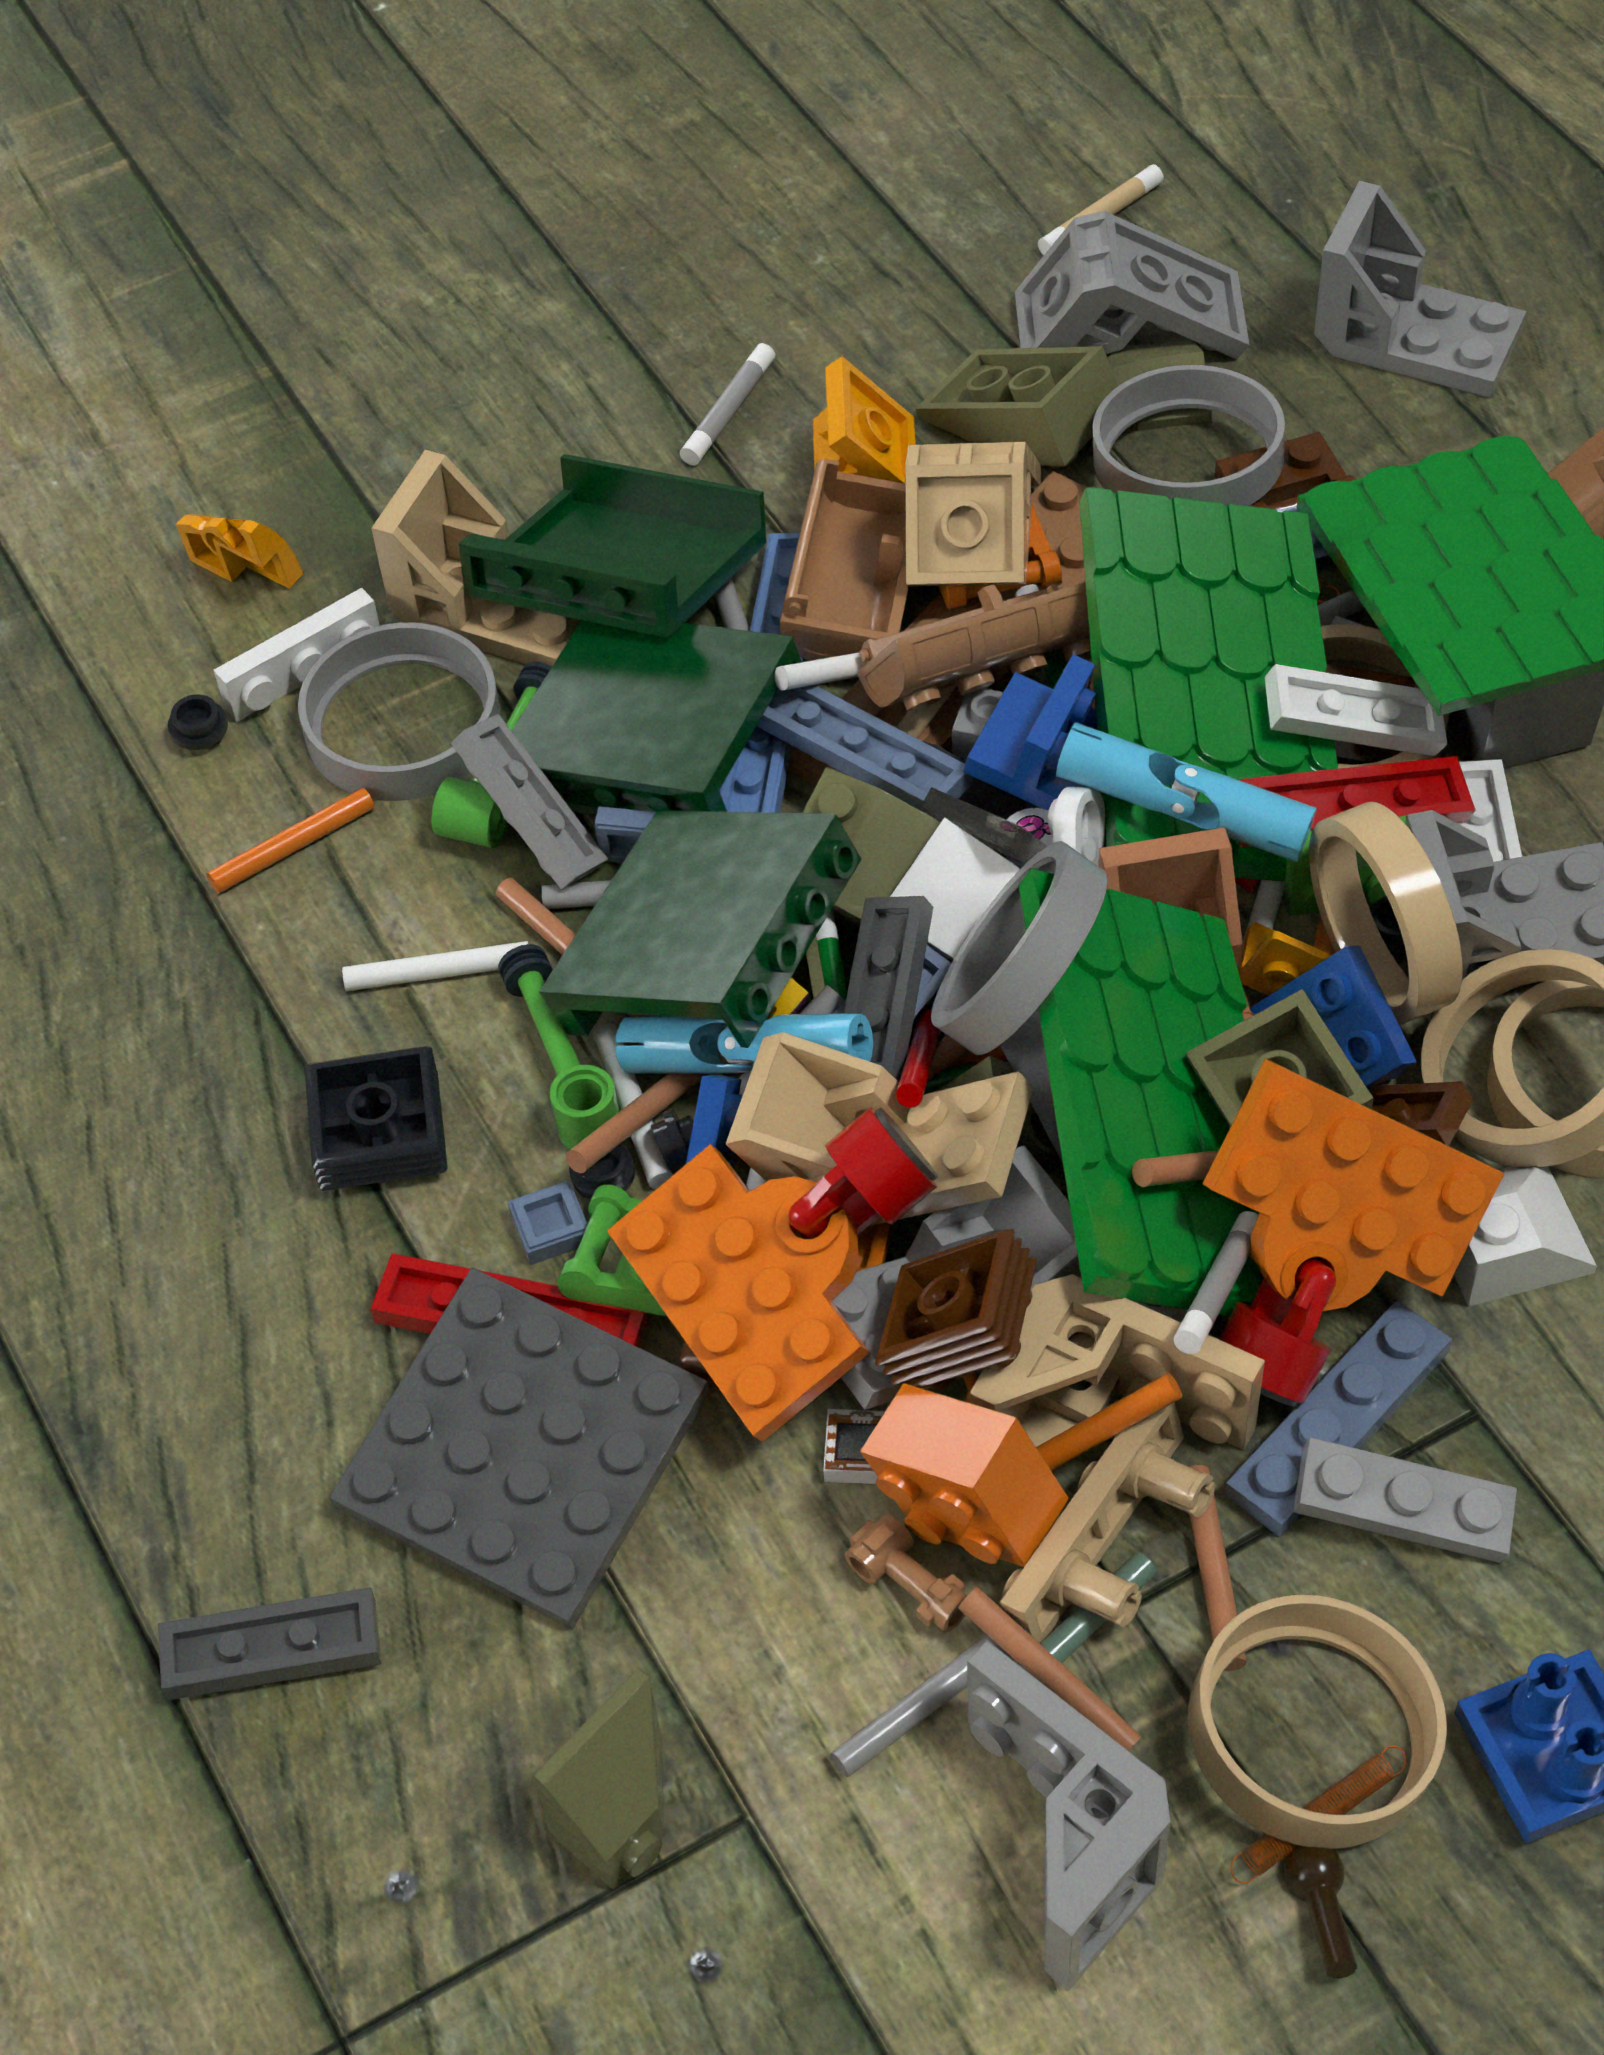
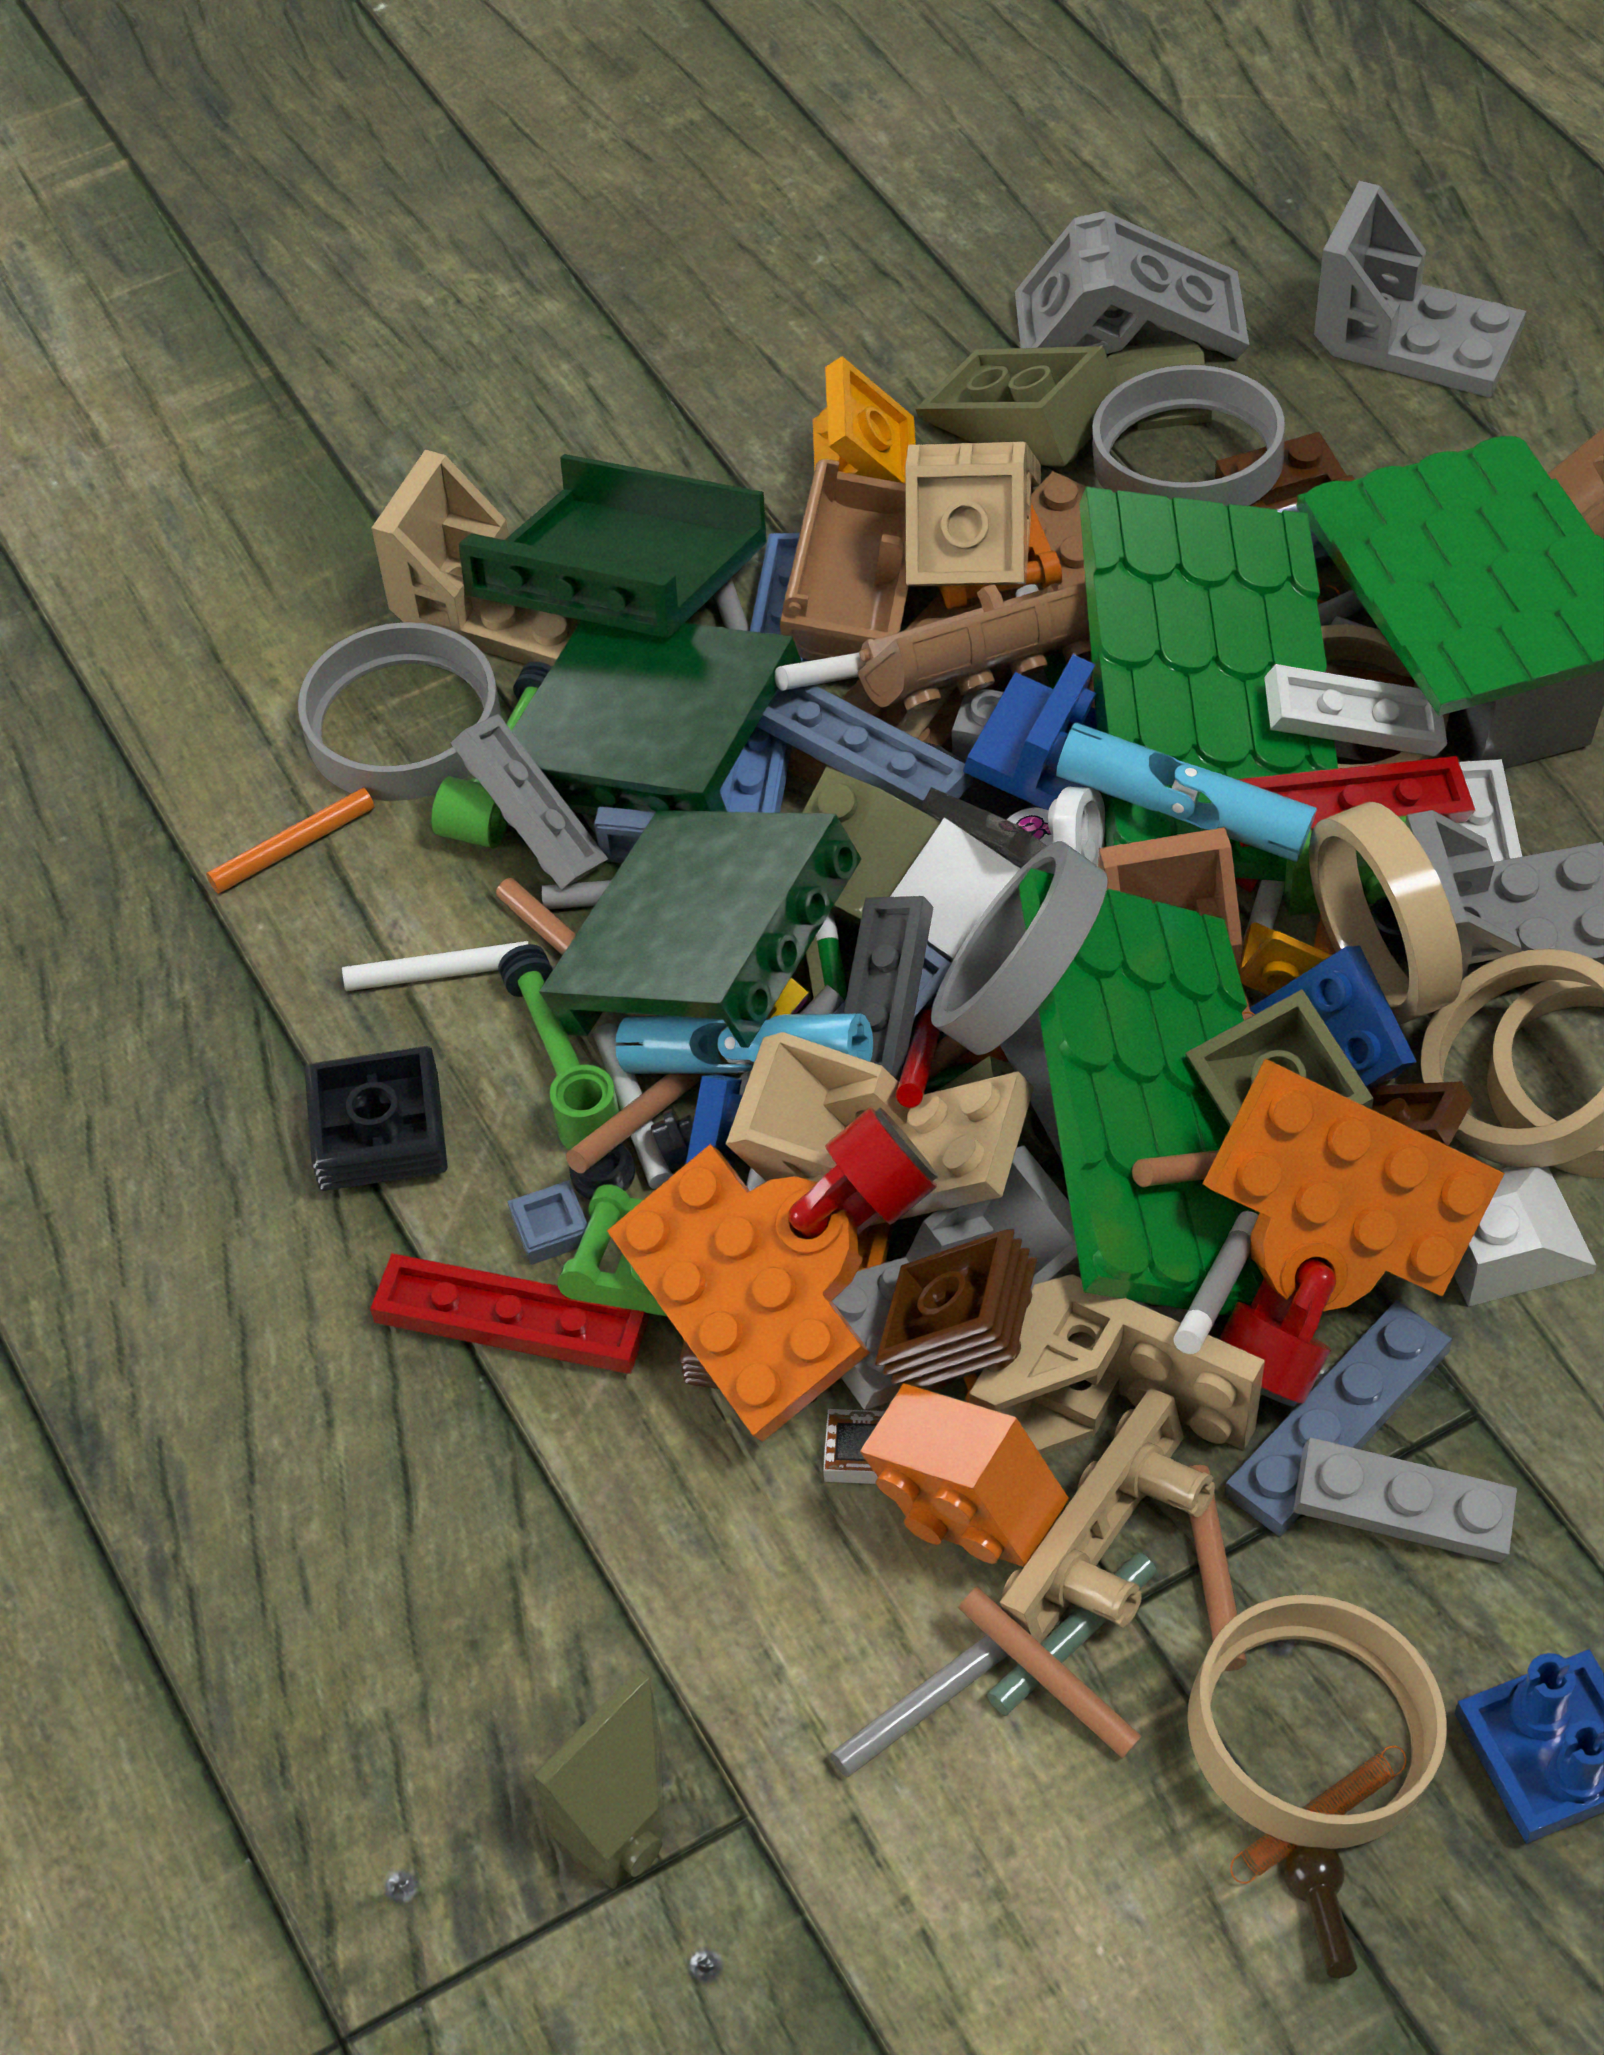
(197, 722): black plate -> none
(233, 544): light orange slope -> none
(268, 1643): dark grey plate -> none
(284, 660): white plate -> none
(521, 1446): dark grey plate -> none
(727, 404): light grey bar -> none
(882, 1549): medium nougat bar -> none
(1101, 1809): light grey bracket -> none
(1110, 1421): orange bar -> none
(1112, 202): bar -> none

